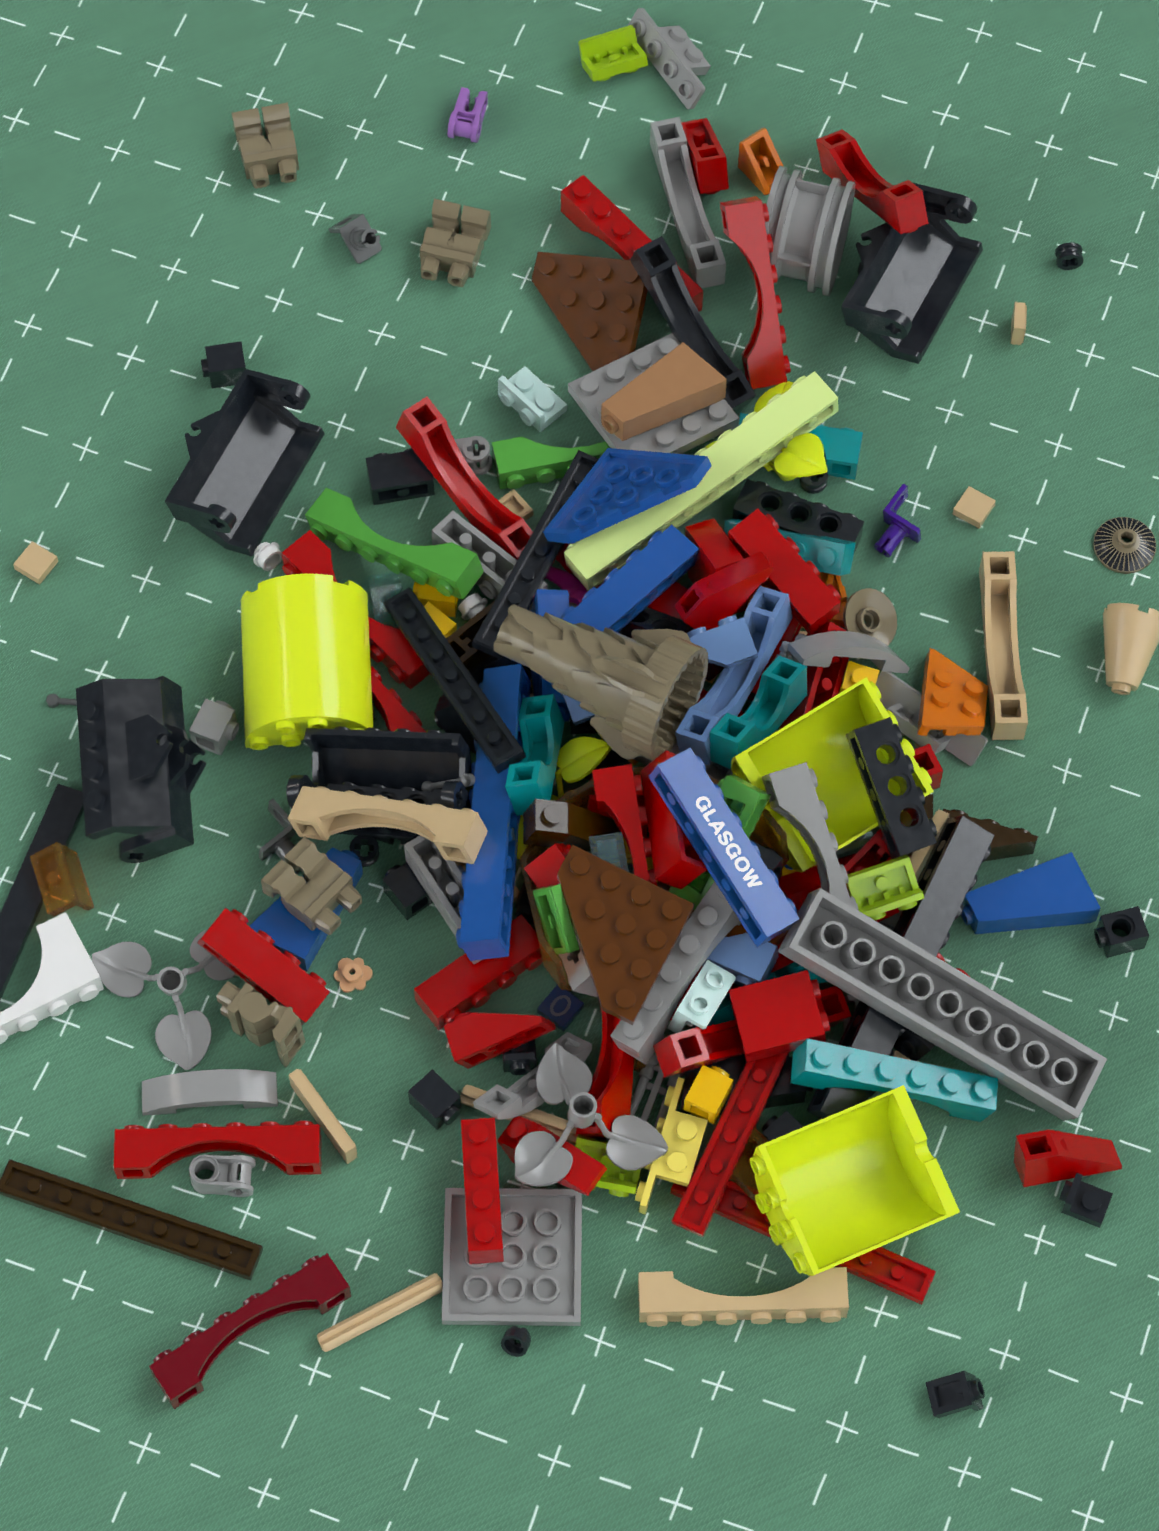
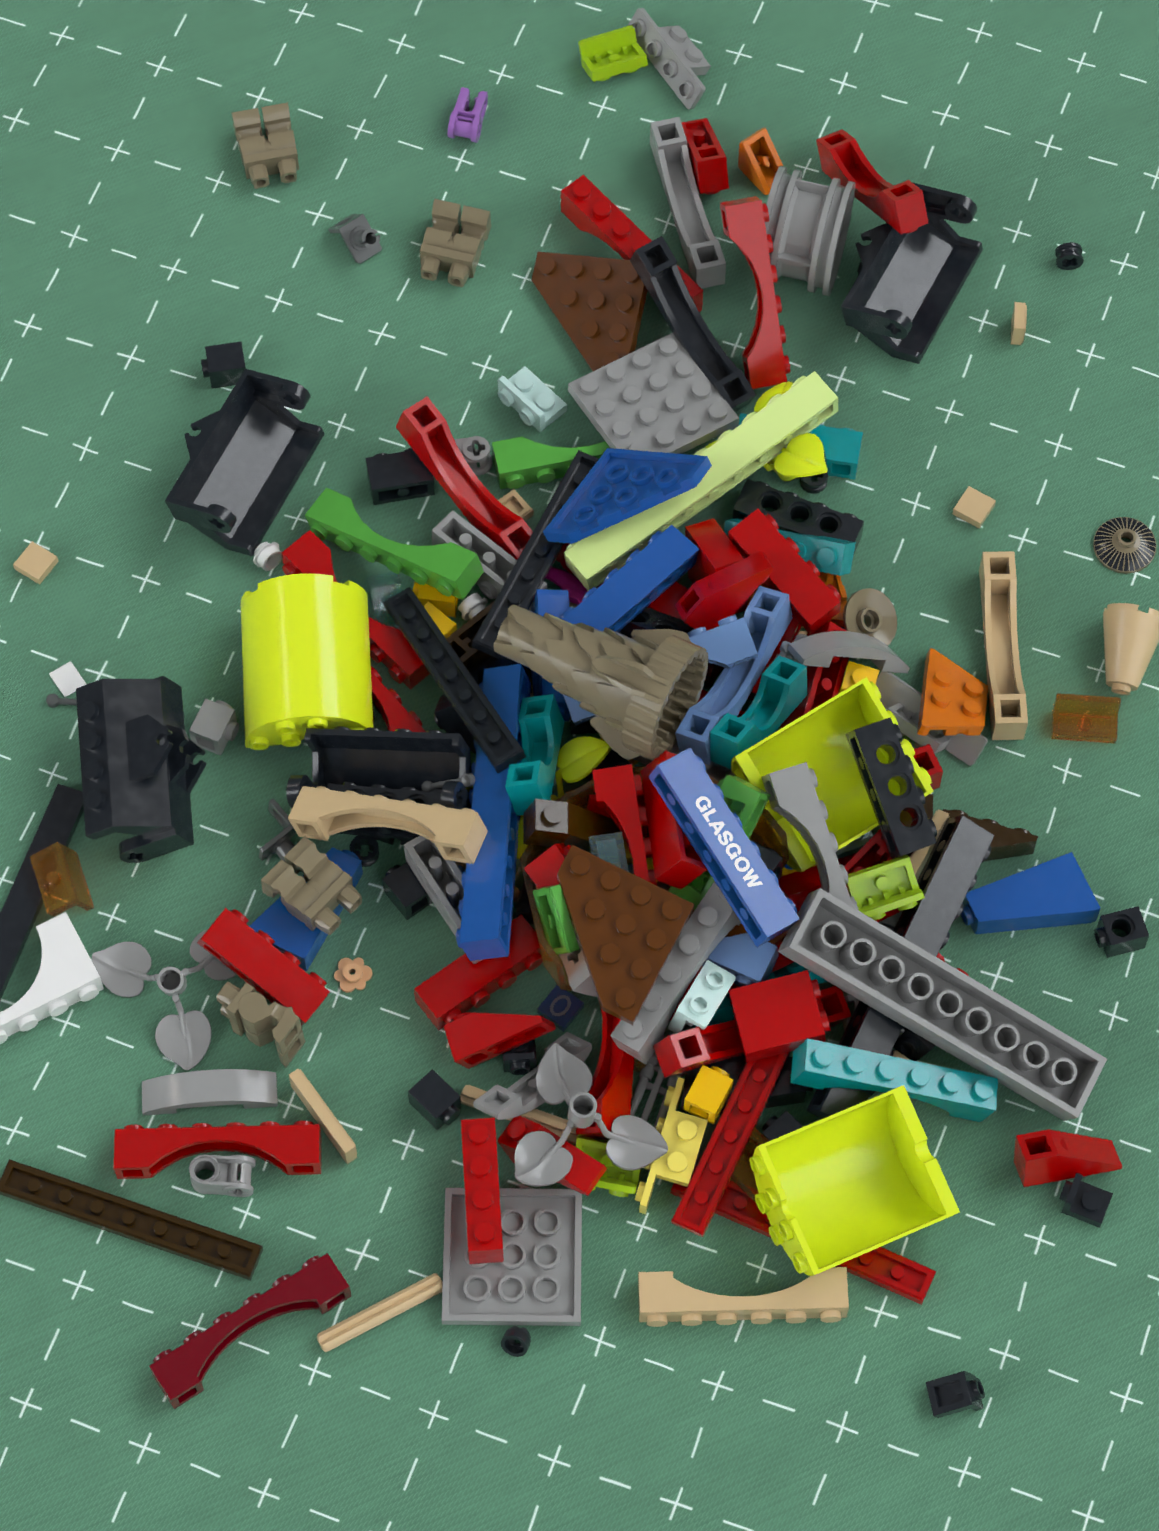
(67, 679): none -> white sticker
(663, 393): medium nougat slope -> none
(898, 526): dark purple bracket -> none
(1085, 718): none -> clear orange panel

